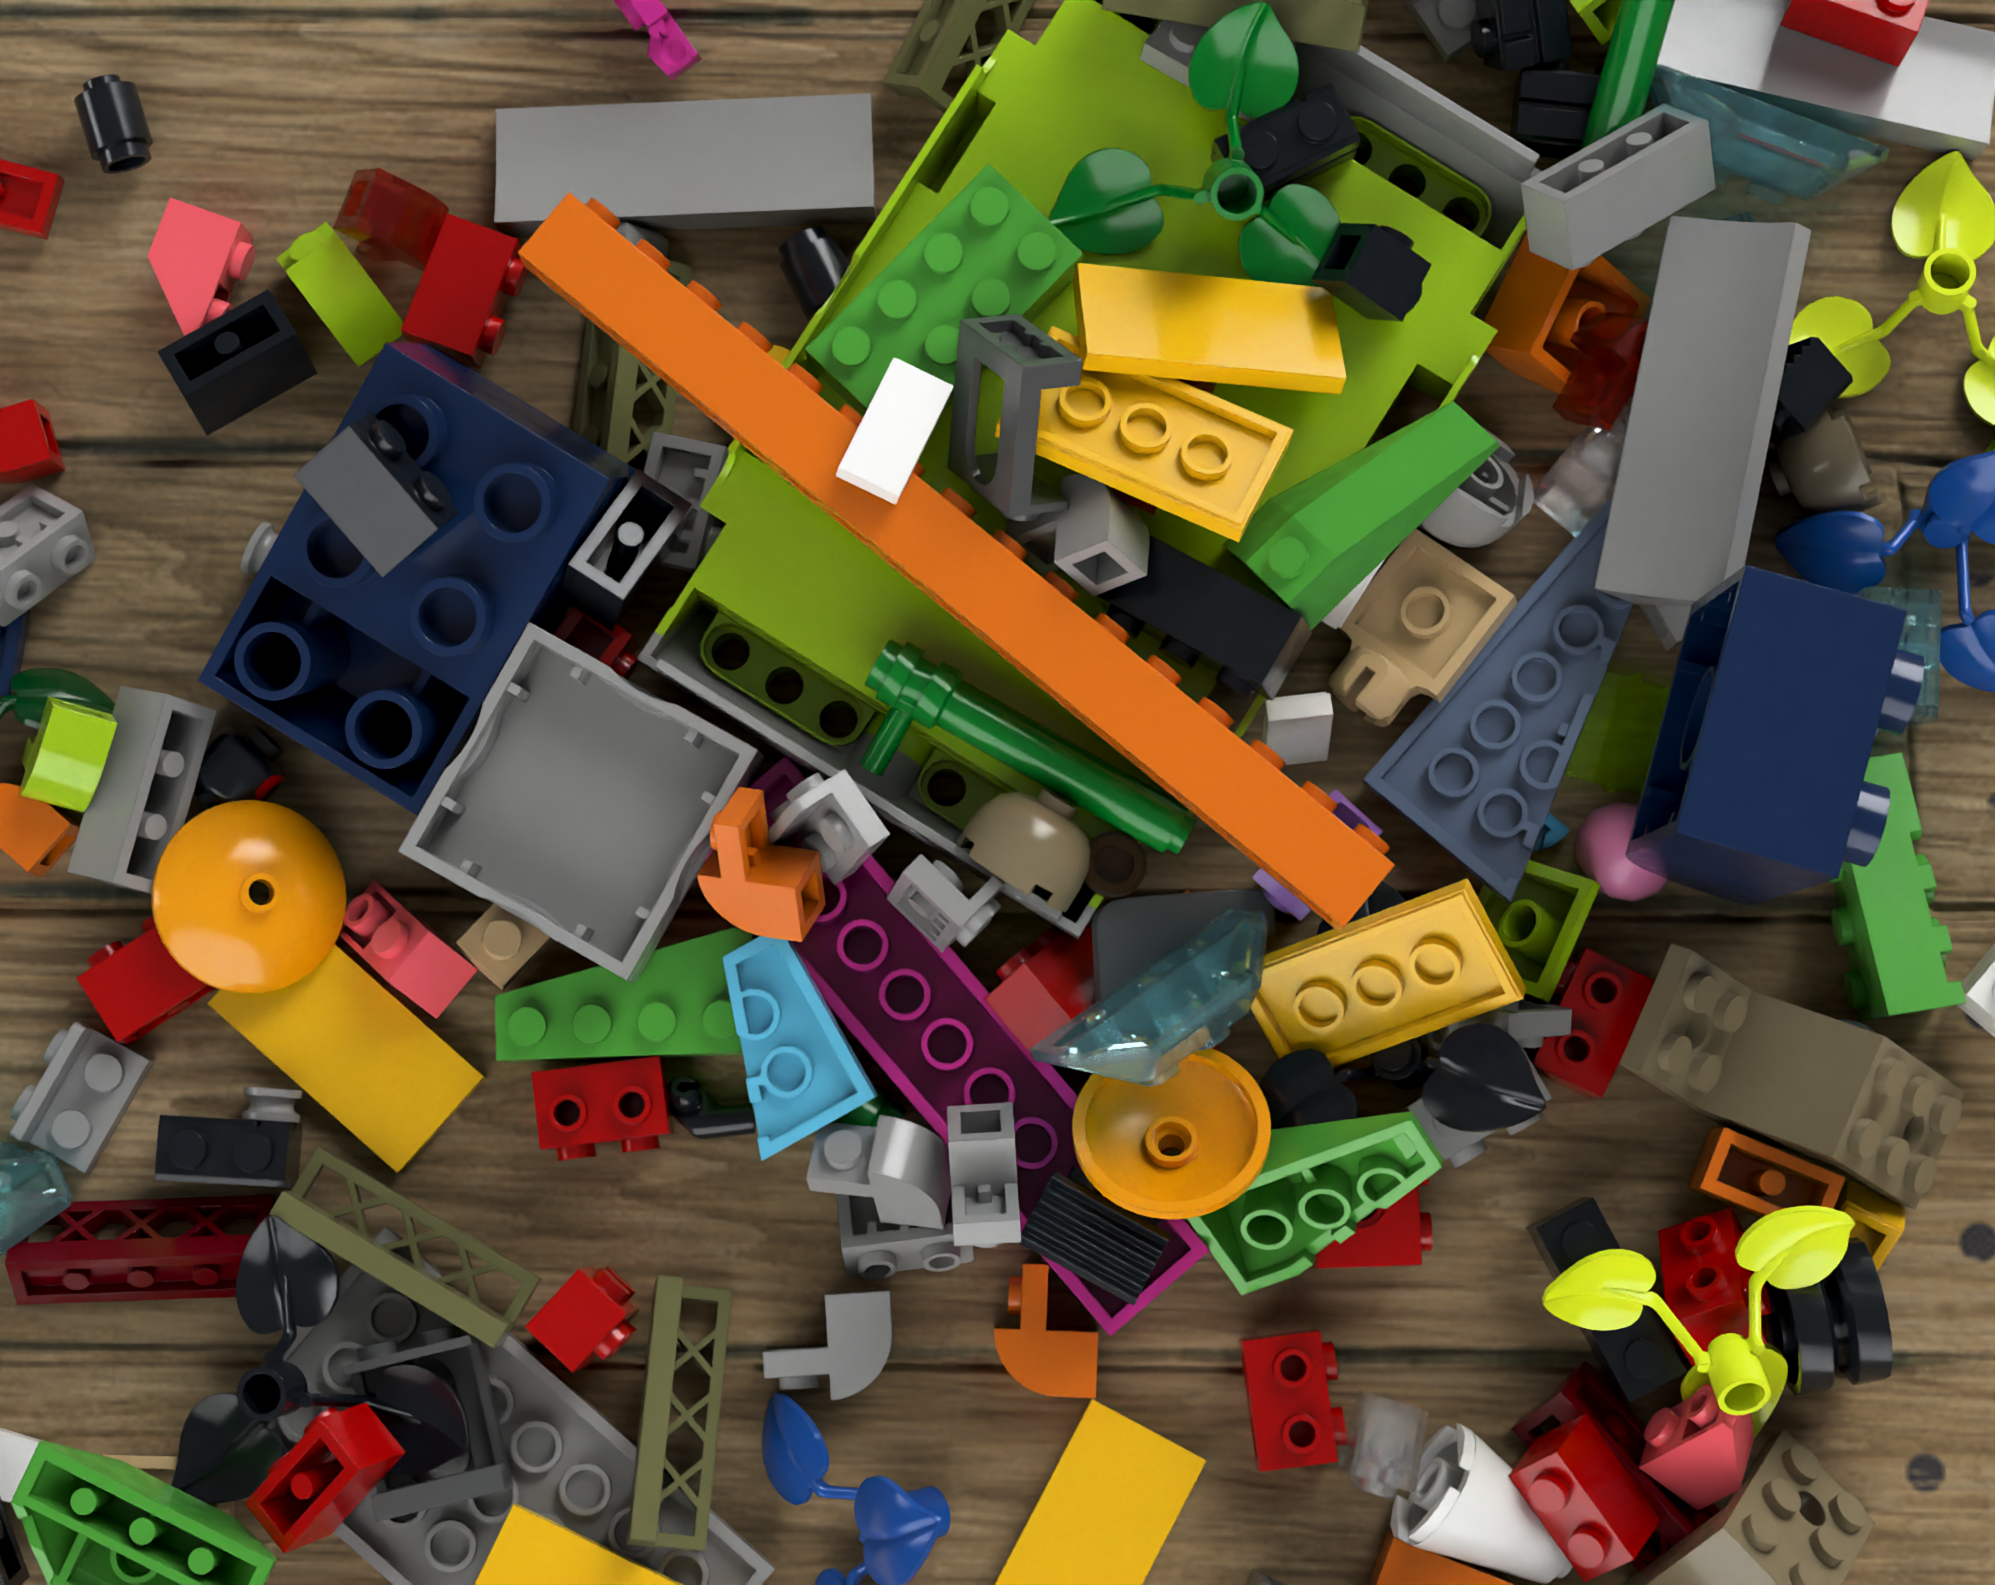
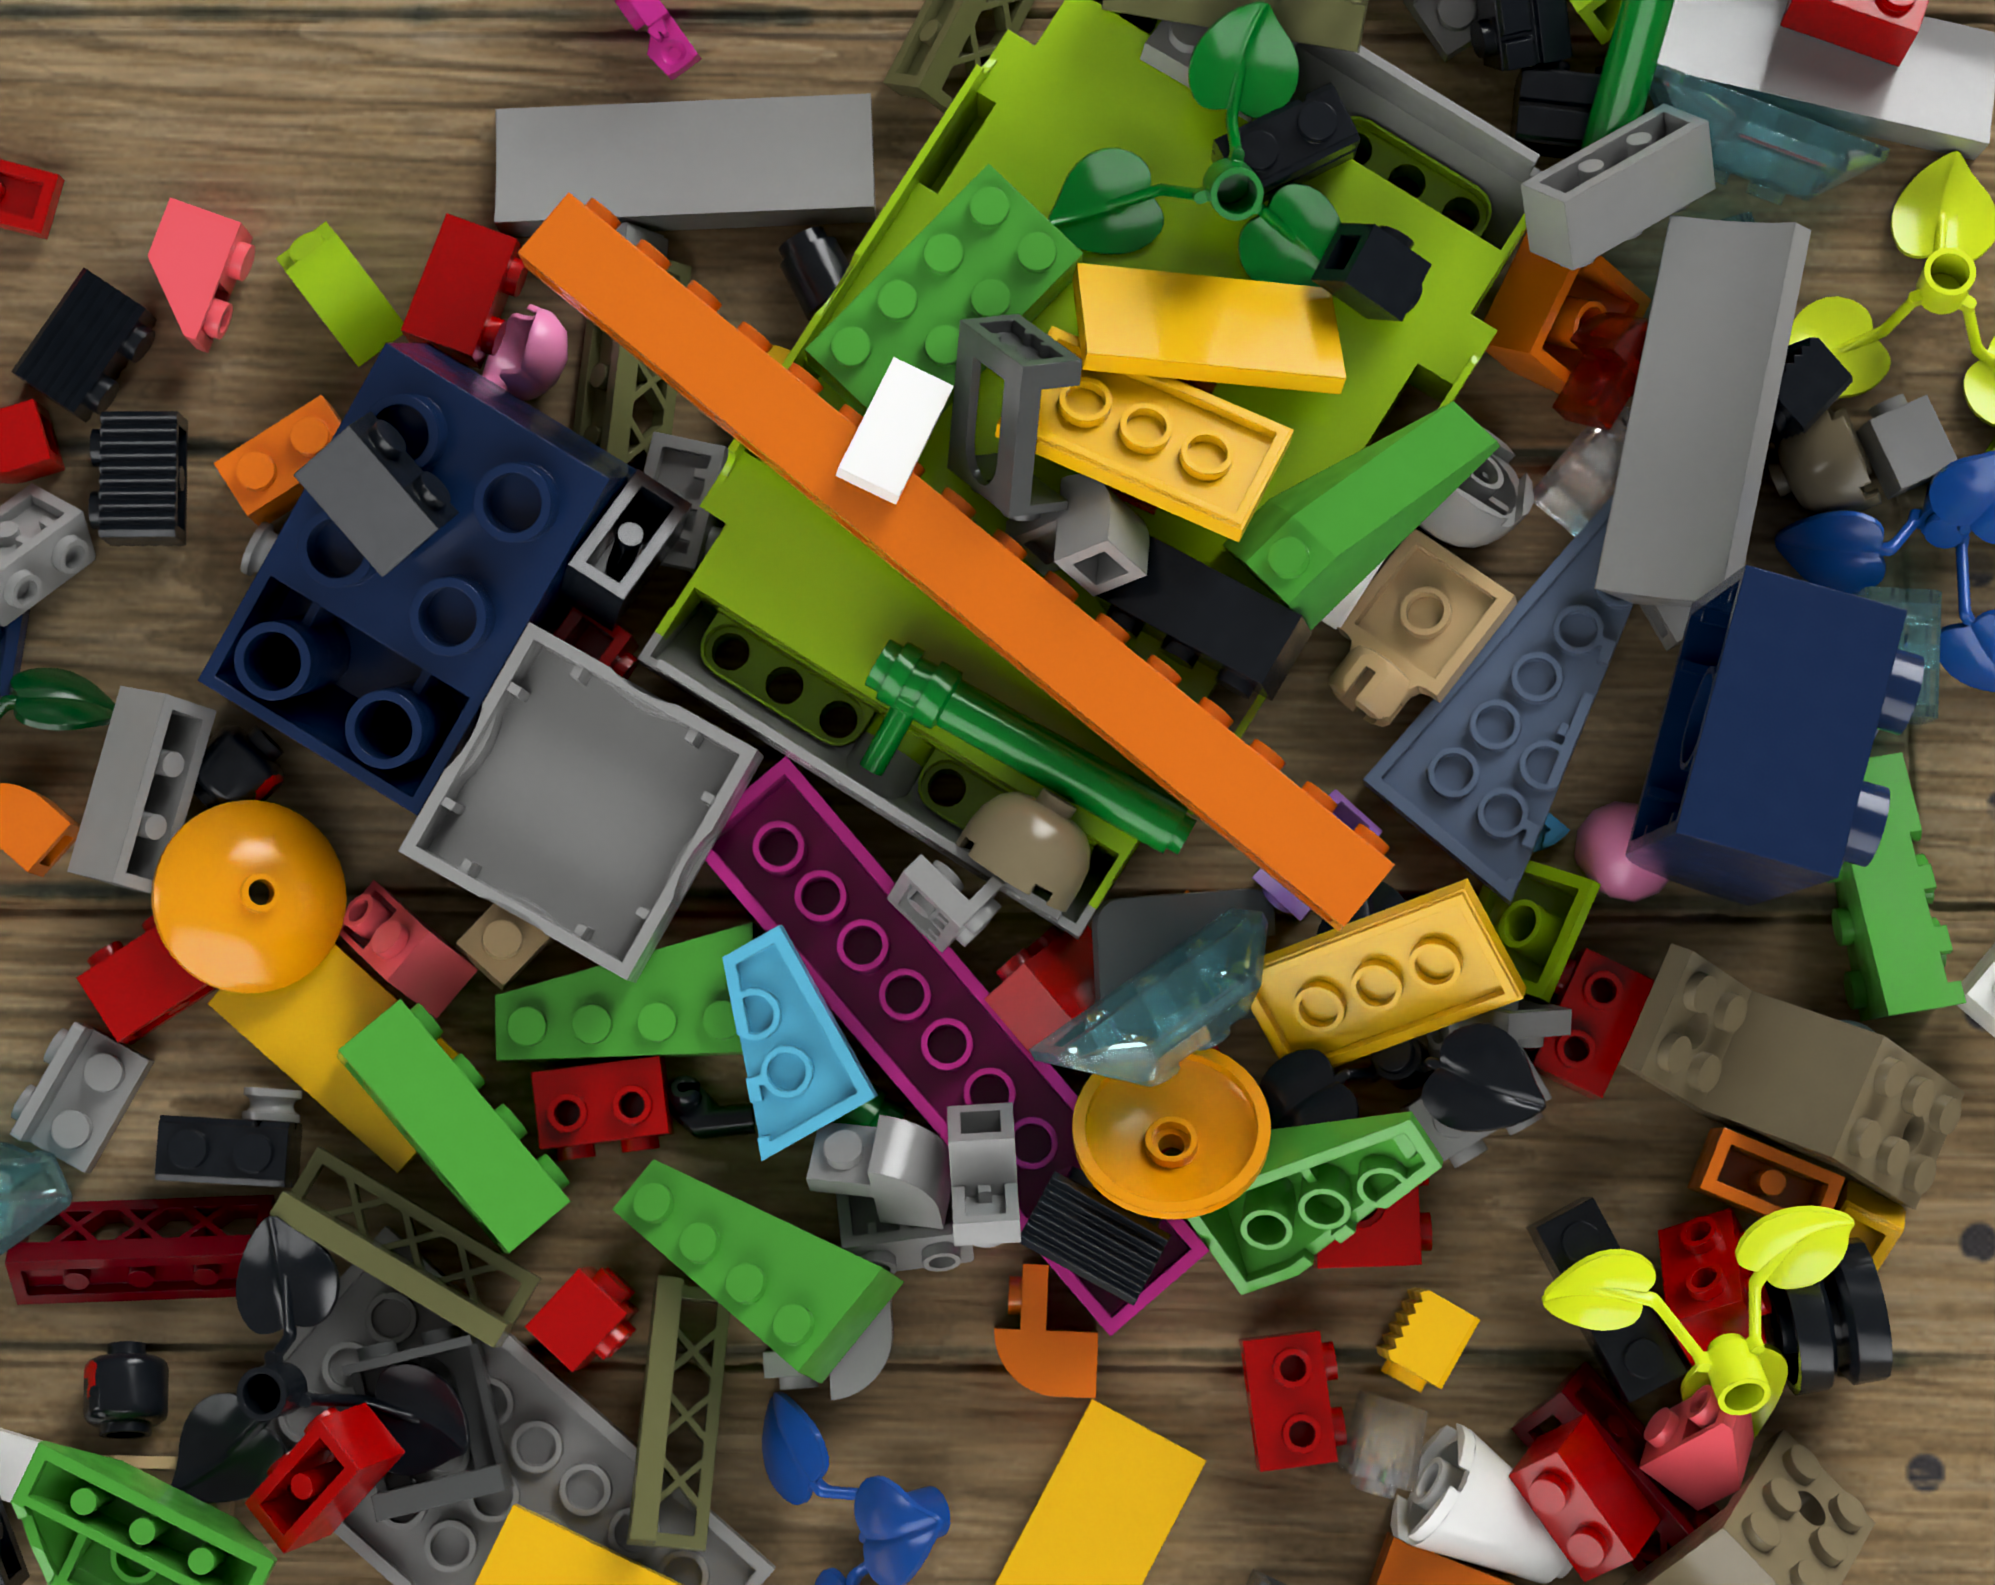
(67, 755): lime brick -> none
(86, 346): none -> black brick
(114, 124): black brick -> none
(126, 1391): none -> black head
(140, 478): none -> black brick
(237, 362): black brick -> none
(265, 466): none -> orange brick
(390, 218): clear red brick -> none
(453, 1126): none -> bright green brick
(529, 355): none -> bright pink hair
(760, 884): orange brick -> none
(770, 1275): none -> bright green wedge
(831, 820): light grey bracket -> none
(1115, 865): dark brown tile -> none
(1299, 727): white tile -> none
(1425, 1340): none -> yellow brick
(1619, 734): clear neon green piece -> none
(1905, 444): none -> light grey brick

